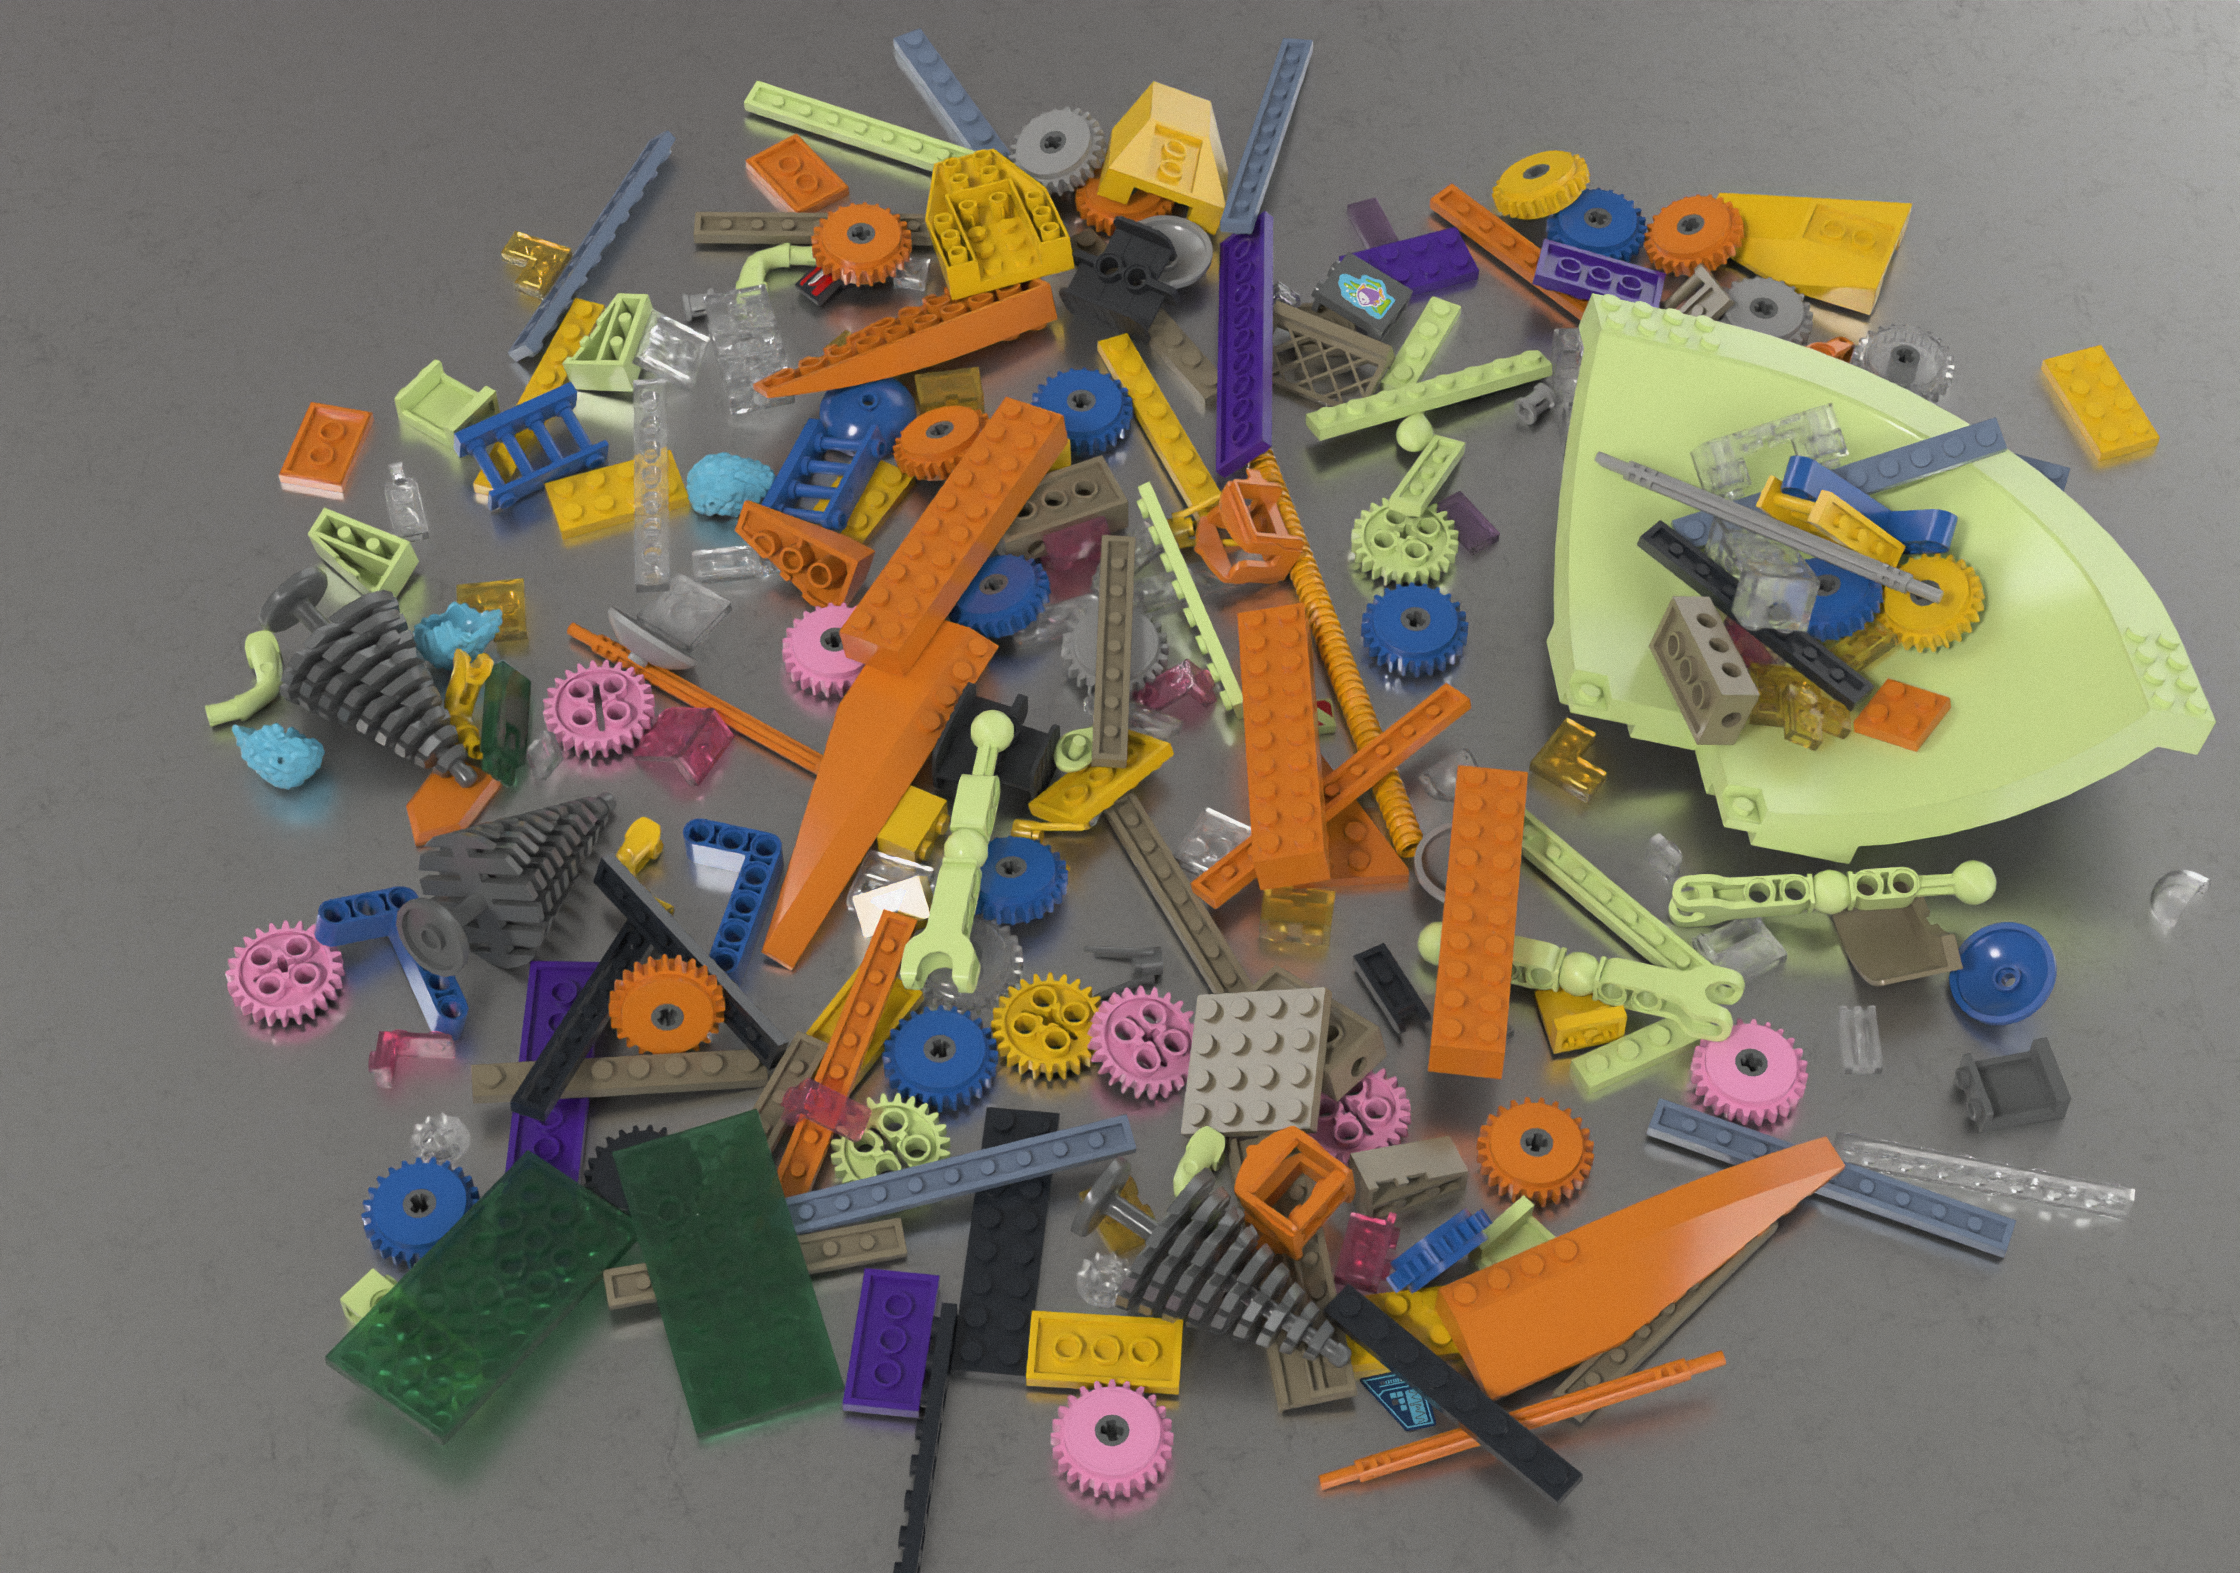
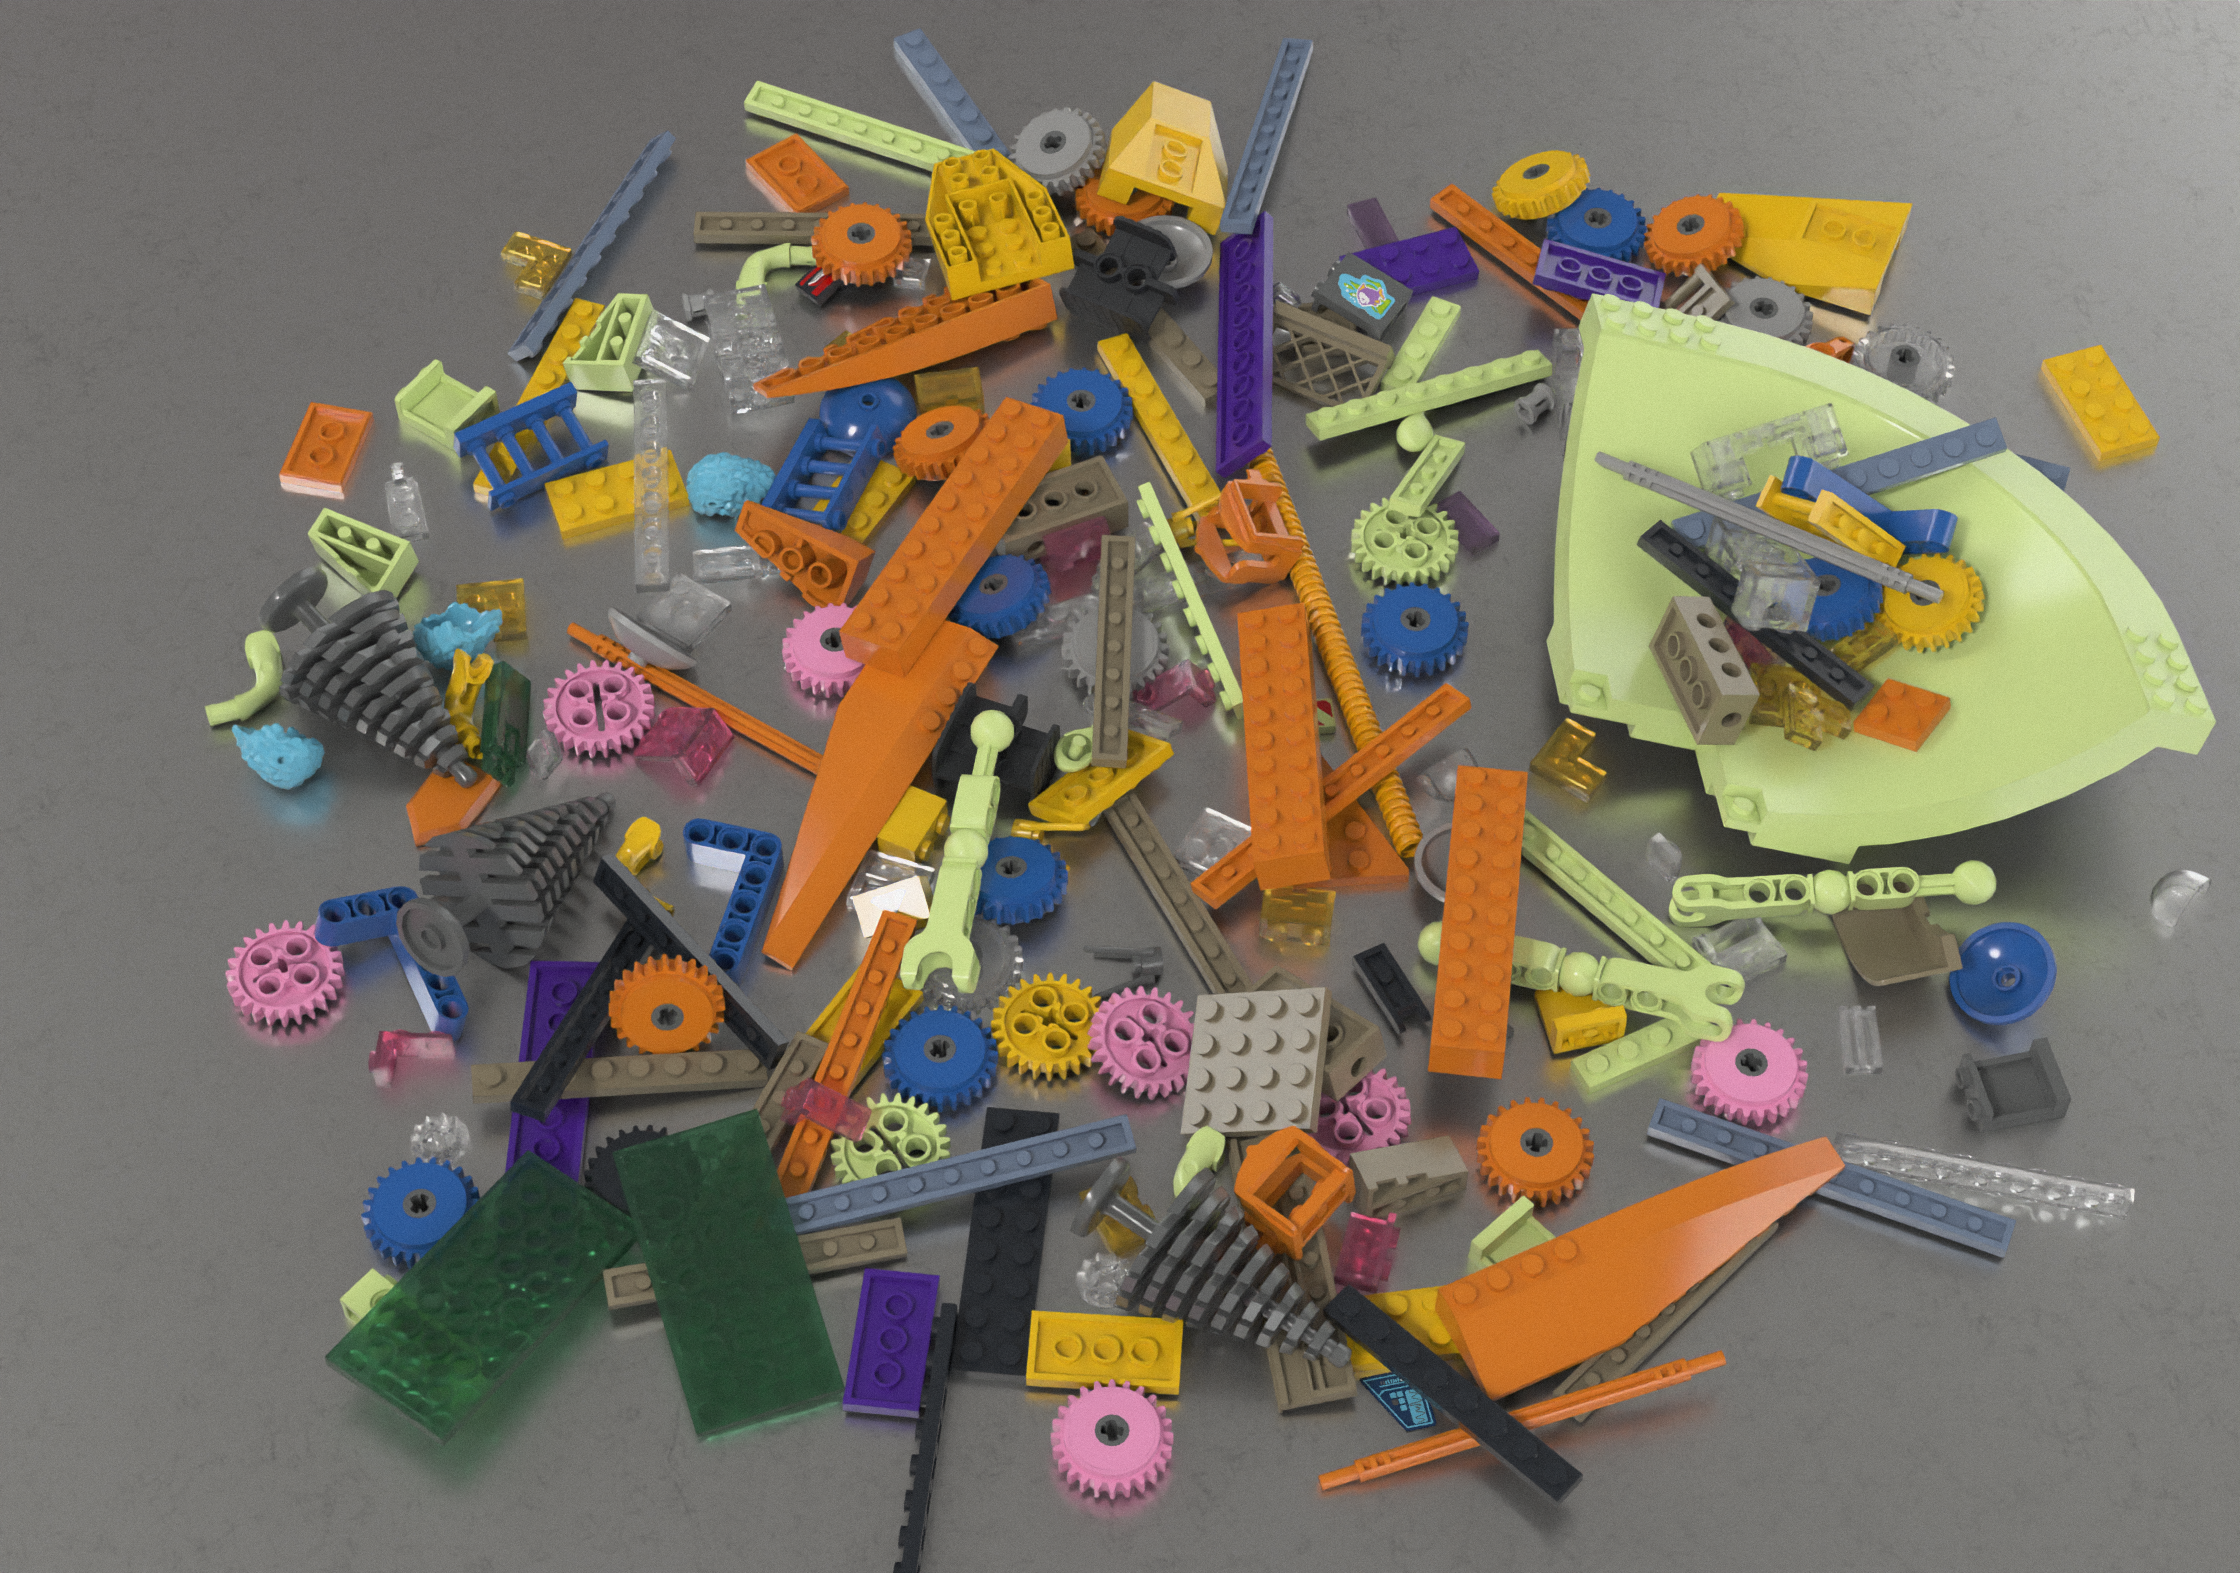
(1439, 1250): blue gear -> none

